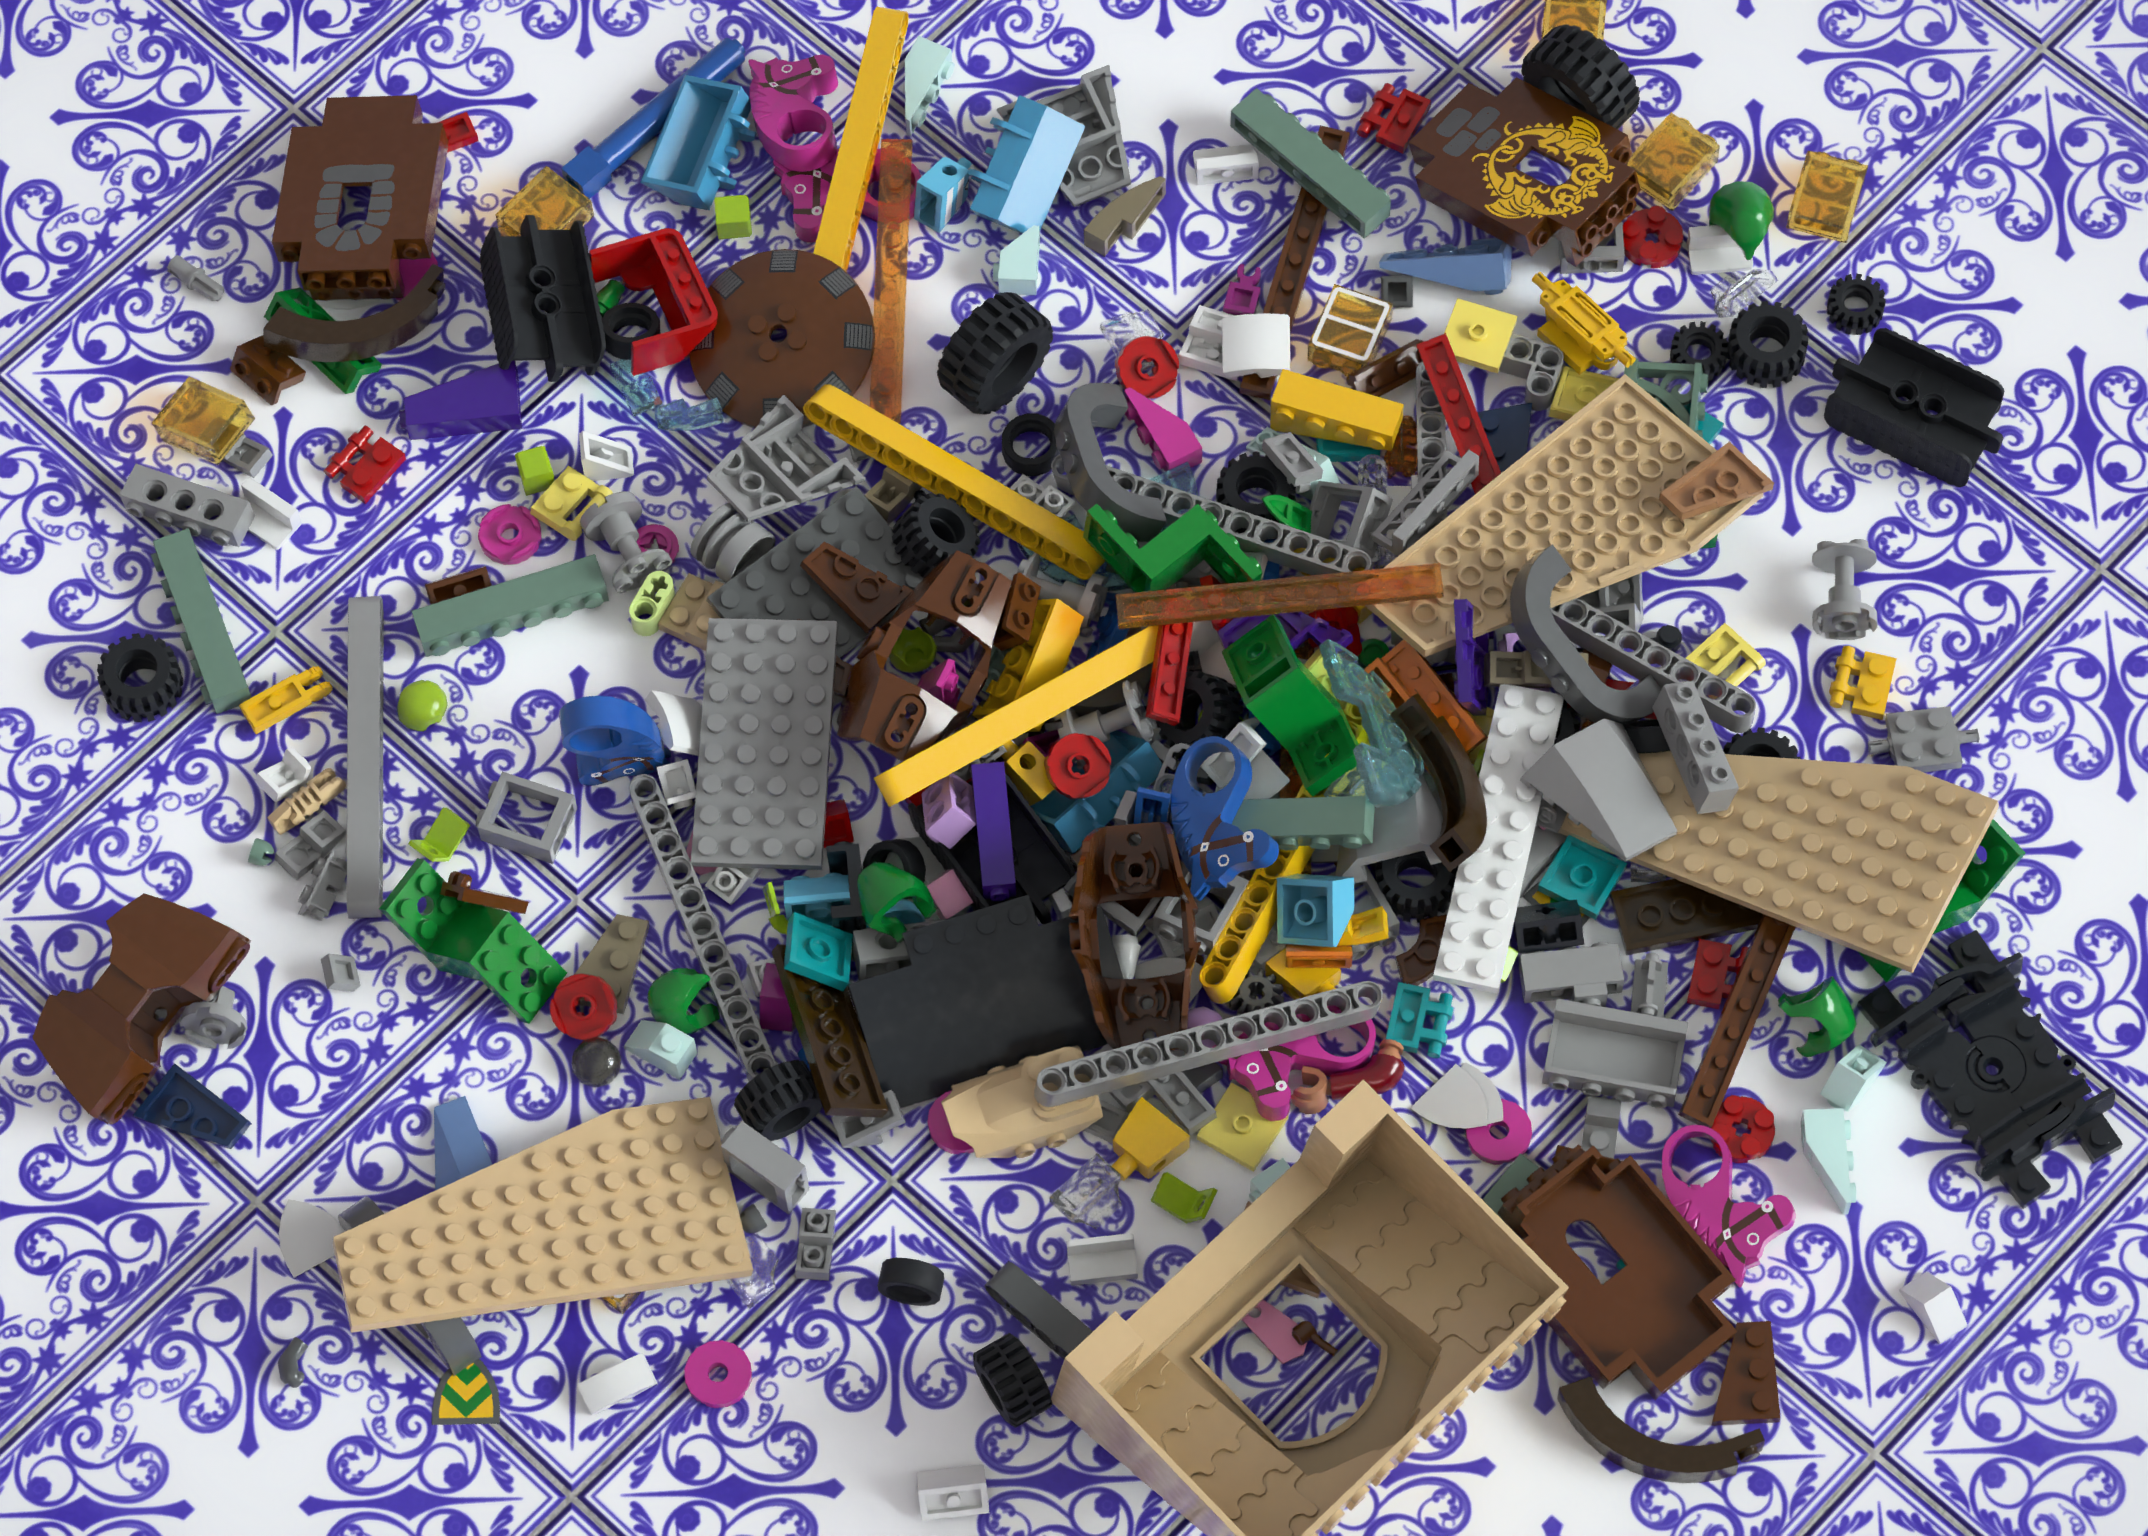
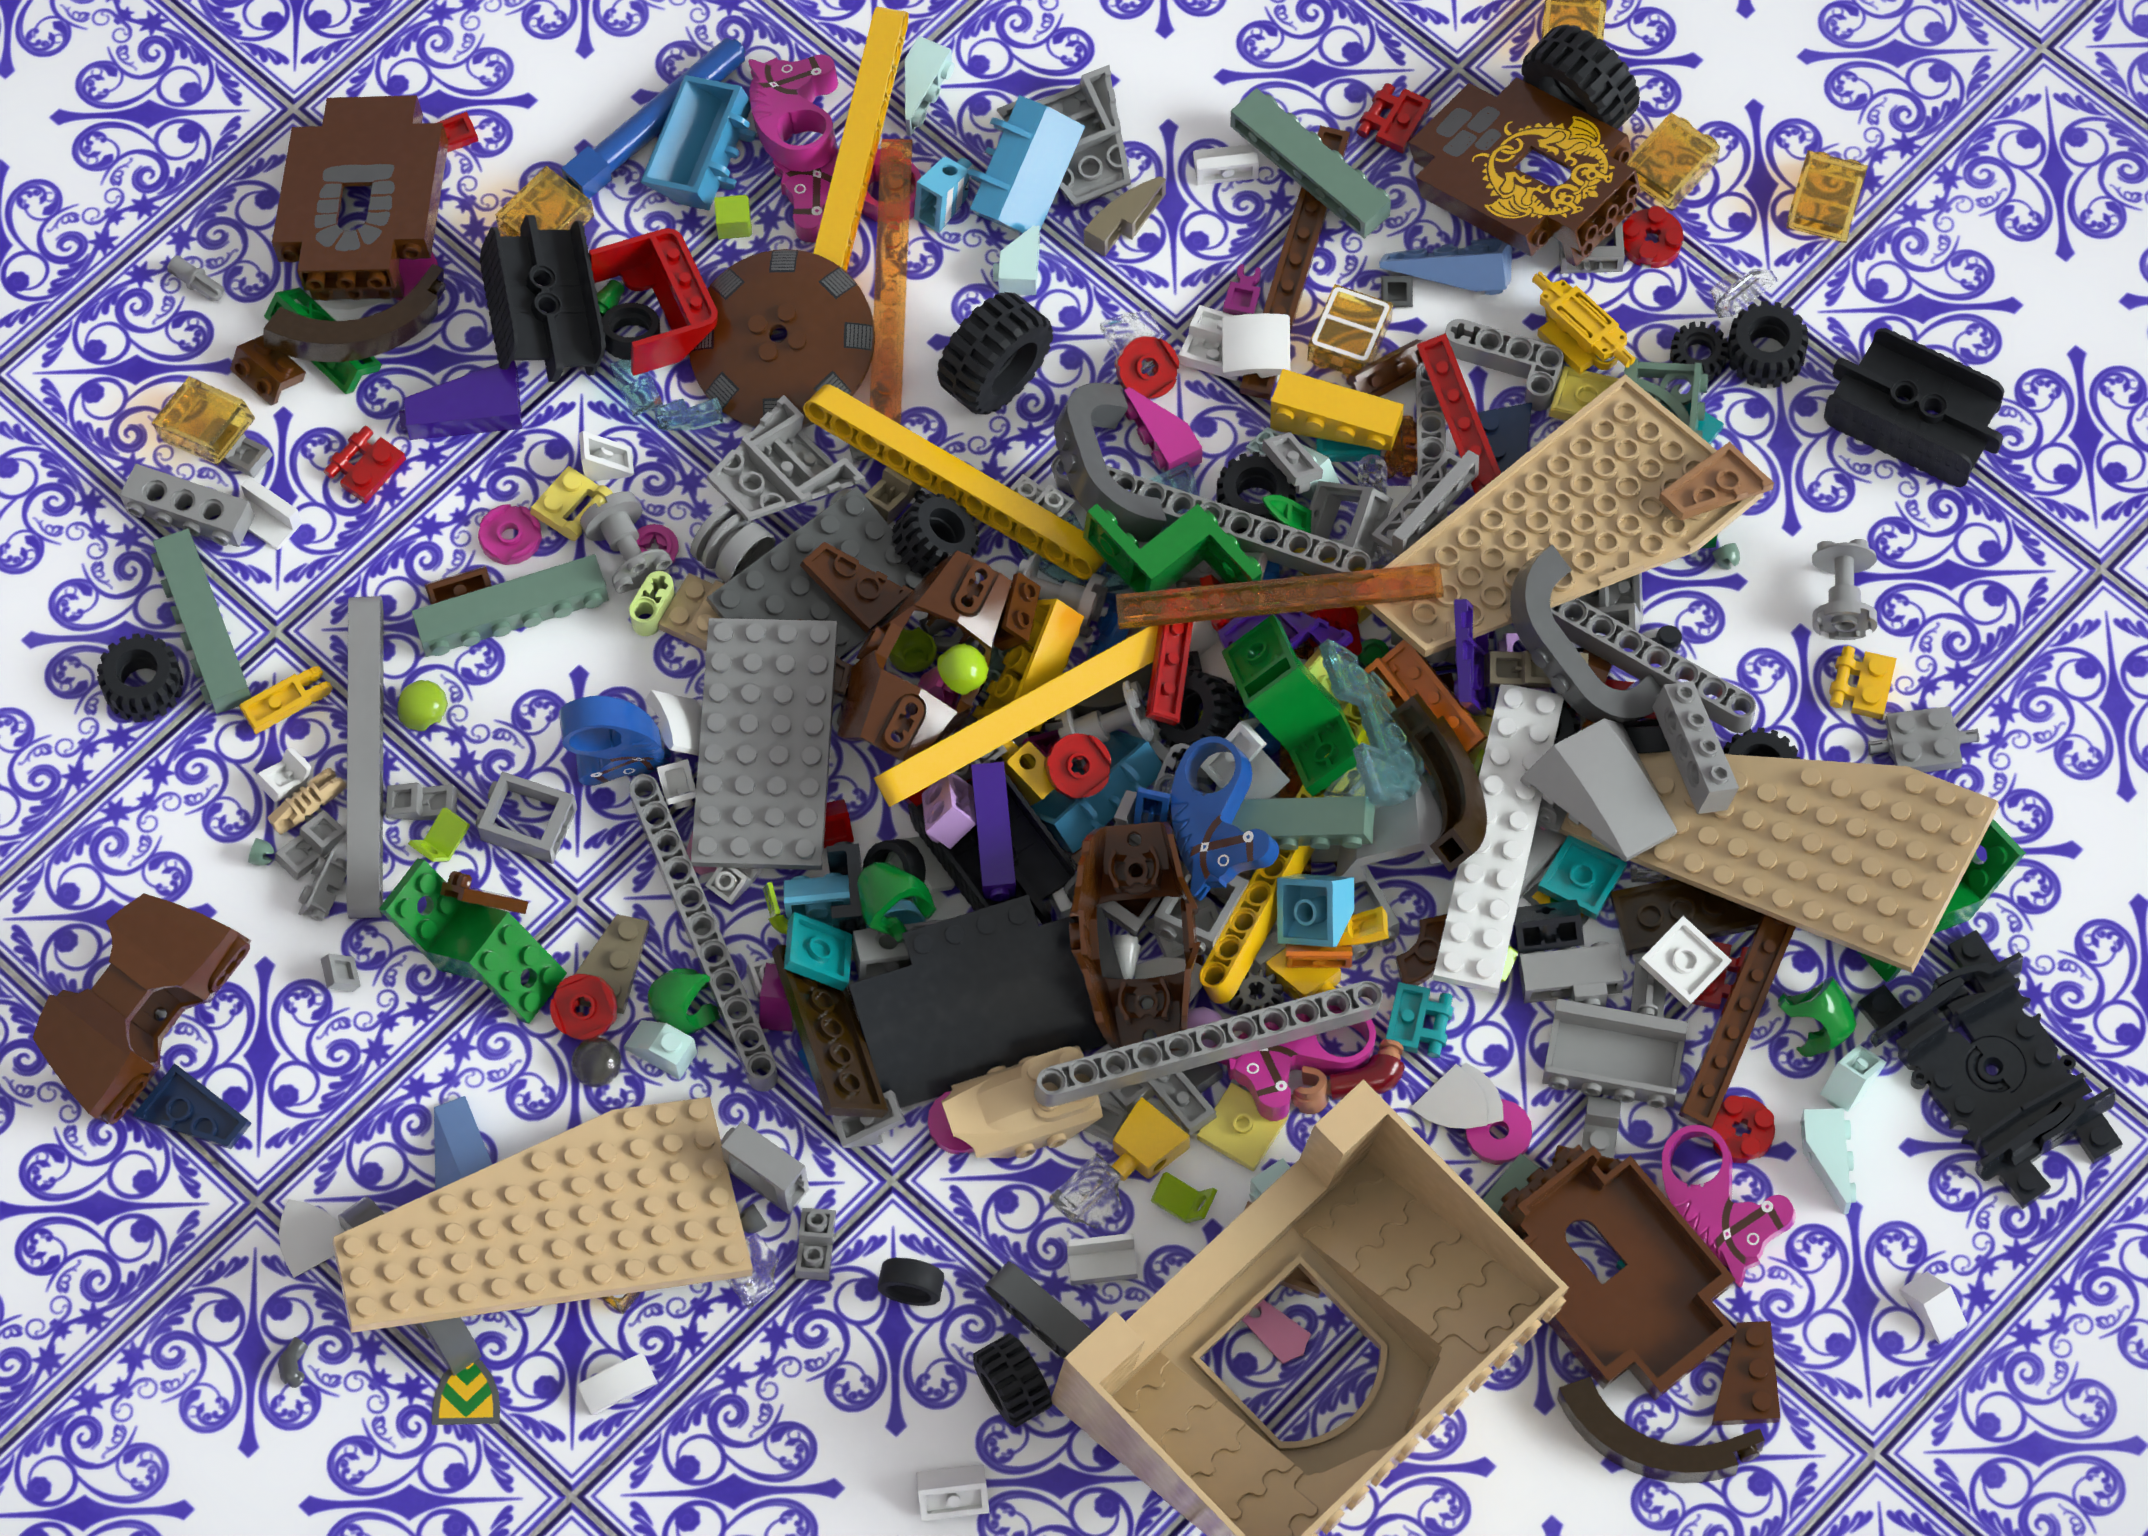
(214, 1021): light grey tile -> none
(419, 803): none -> light grey slope
(534, 470): lime piece -> none
(714, 1355): dark pink tile -> none
(779, 1100): black tyre -> none
(949, 895): bright pink panel -> none
(962, 668): none -> lime hair
(1025, 423): black tyre -> none
(1305, 1331): reddish brown hand -> none
(1412, 901): black tyre -> none
(1479, 334): light yellow plate -> none
(1685, 961): none -> white plate
(1714, 251): white panel -> none
(1721, 650): light yellow plate -> none
(1727, 554): none -> sand green hinge
(1743, 213): green piece -> none
(1861, 289): black tyre -> none

